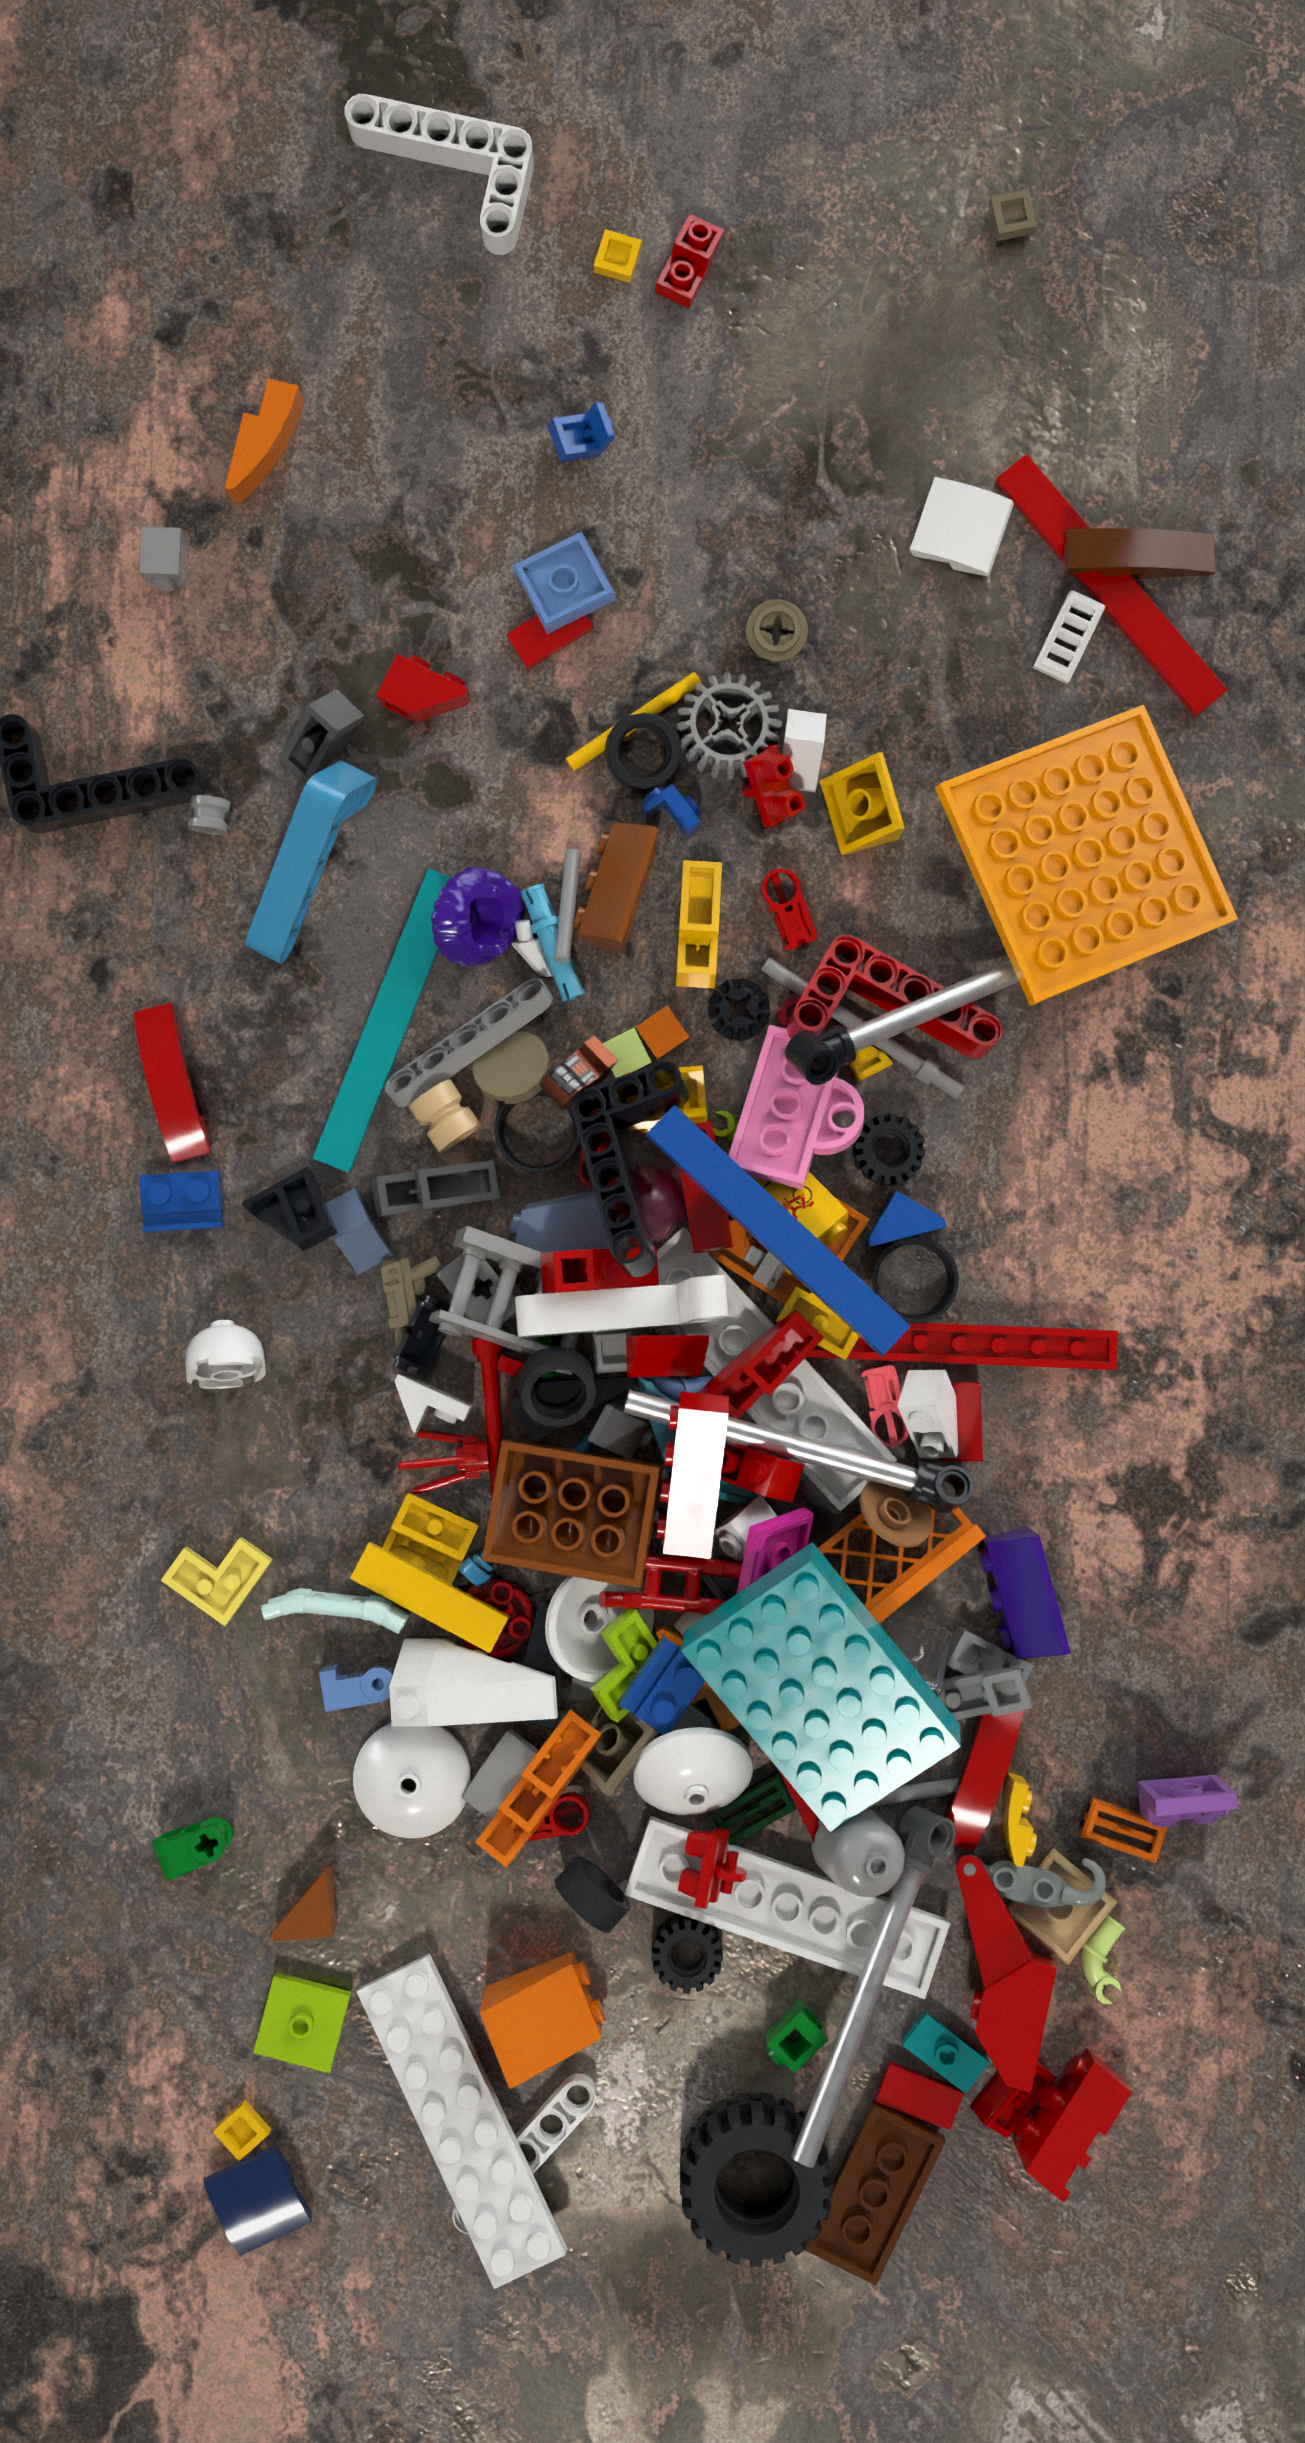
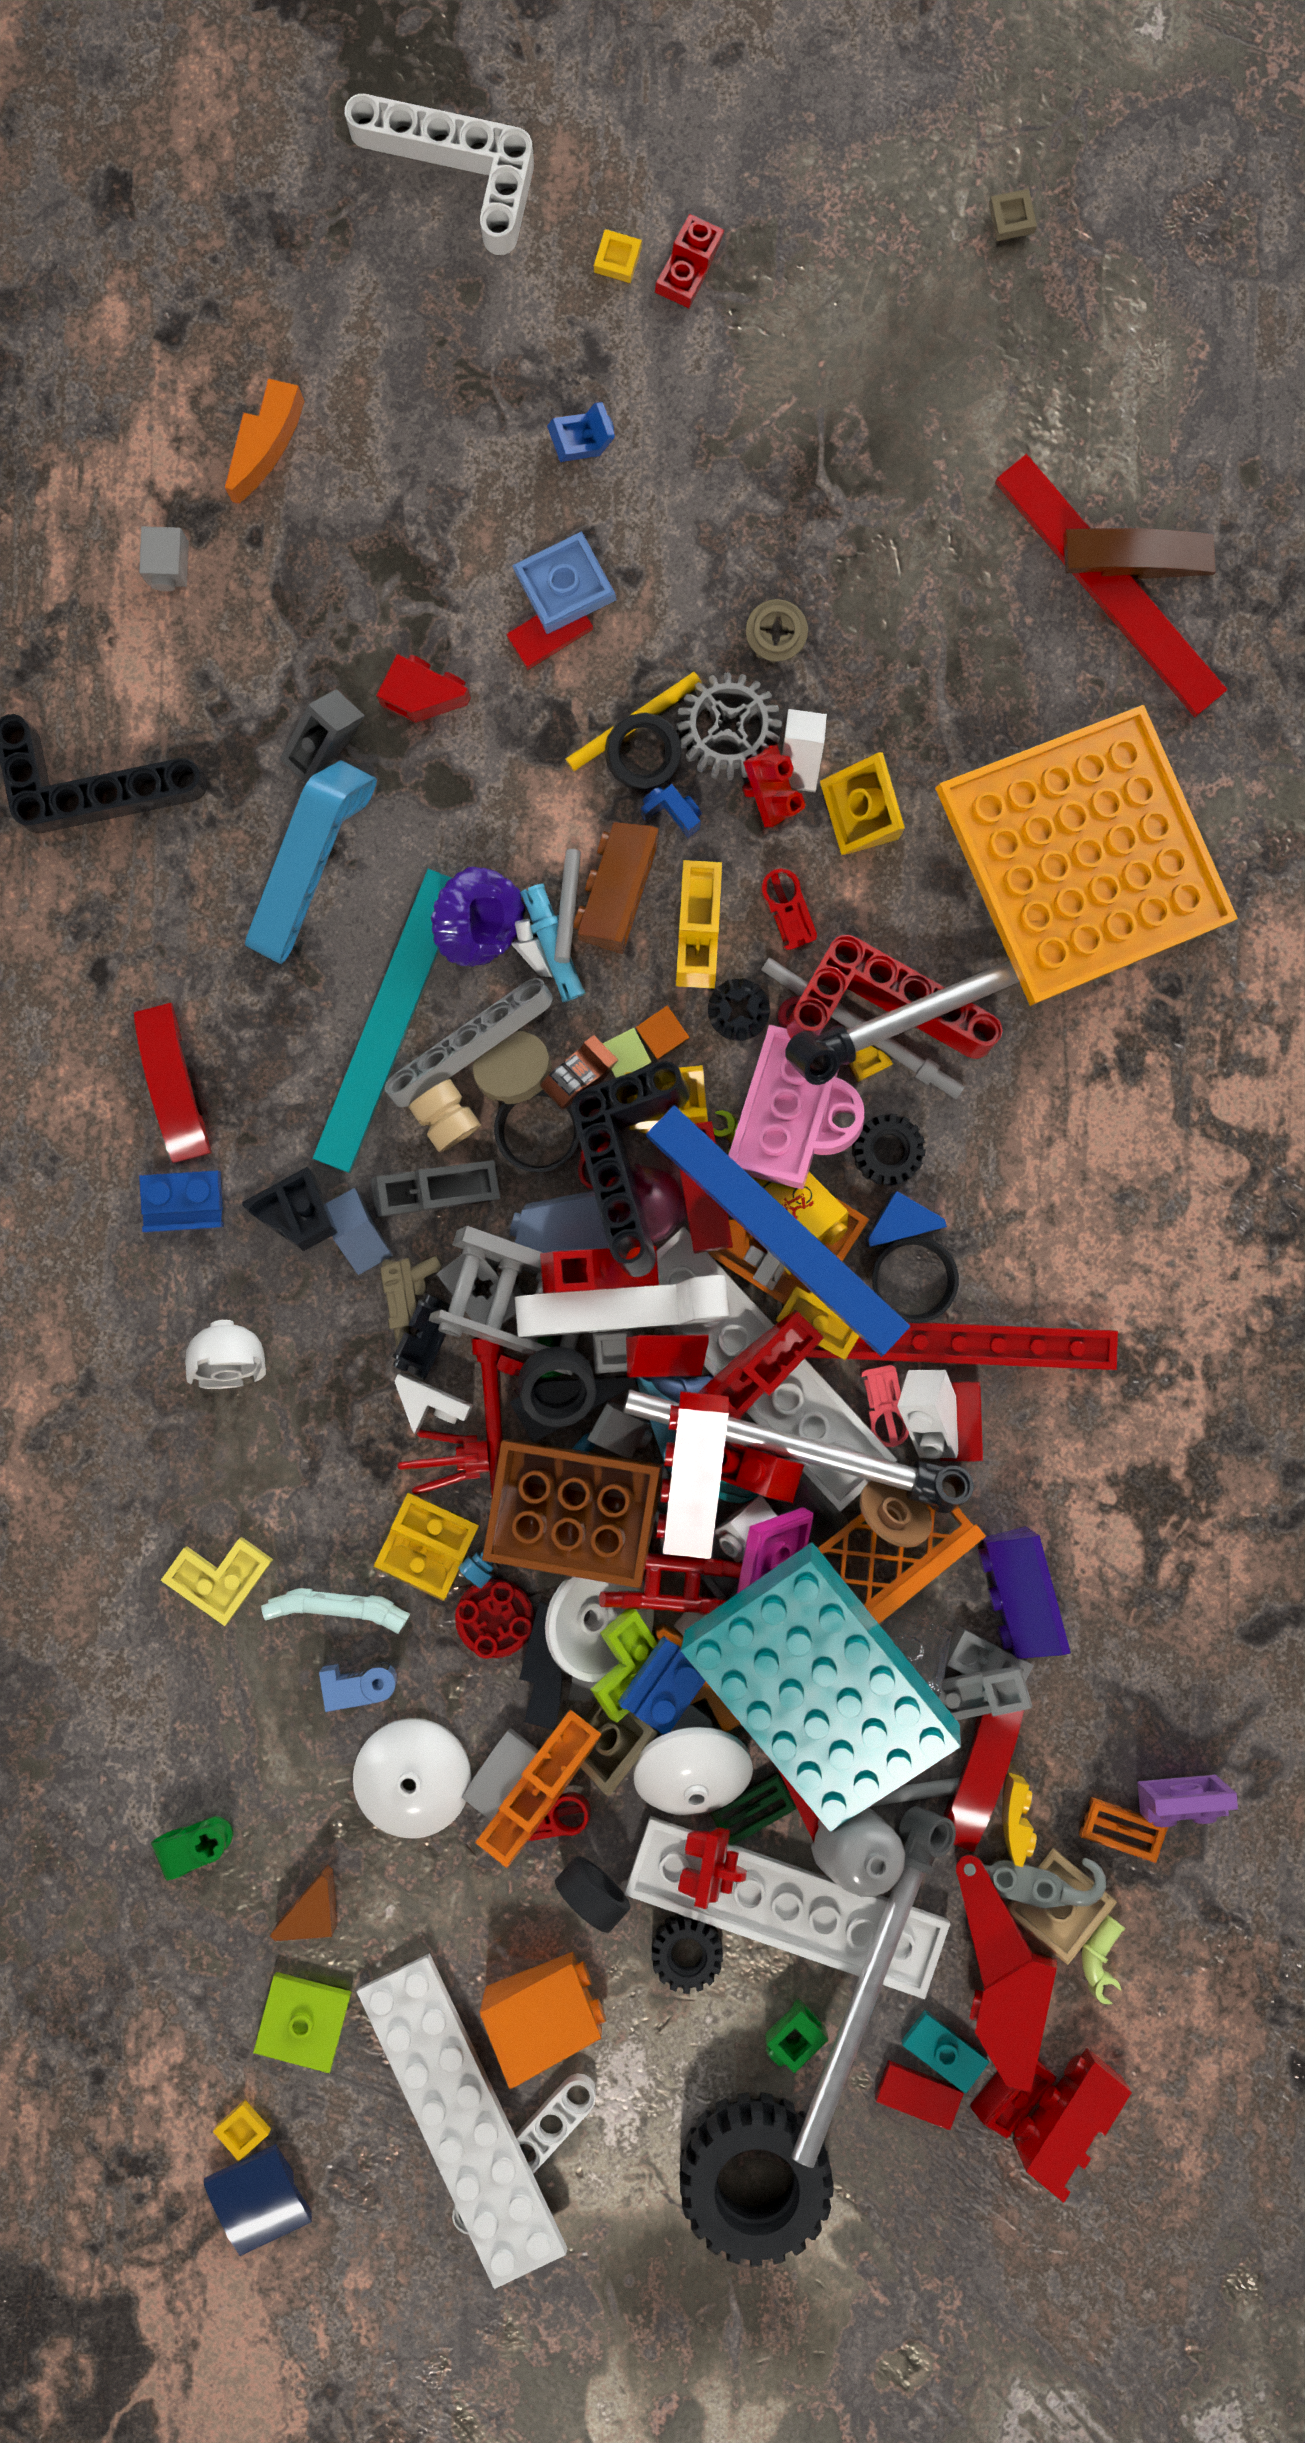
(209, 815): light grey wheel -> none
(429, 1597): yellow tile -> none
(459, 1686): white wedge -> none
(876, 2191): reddish brown plate -> none
(961, 526): white slope -> none
(1079, 604): white slope -> none

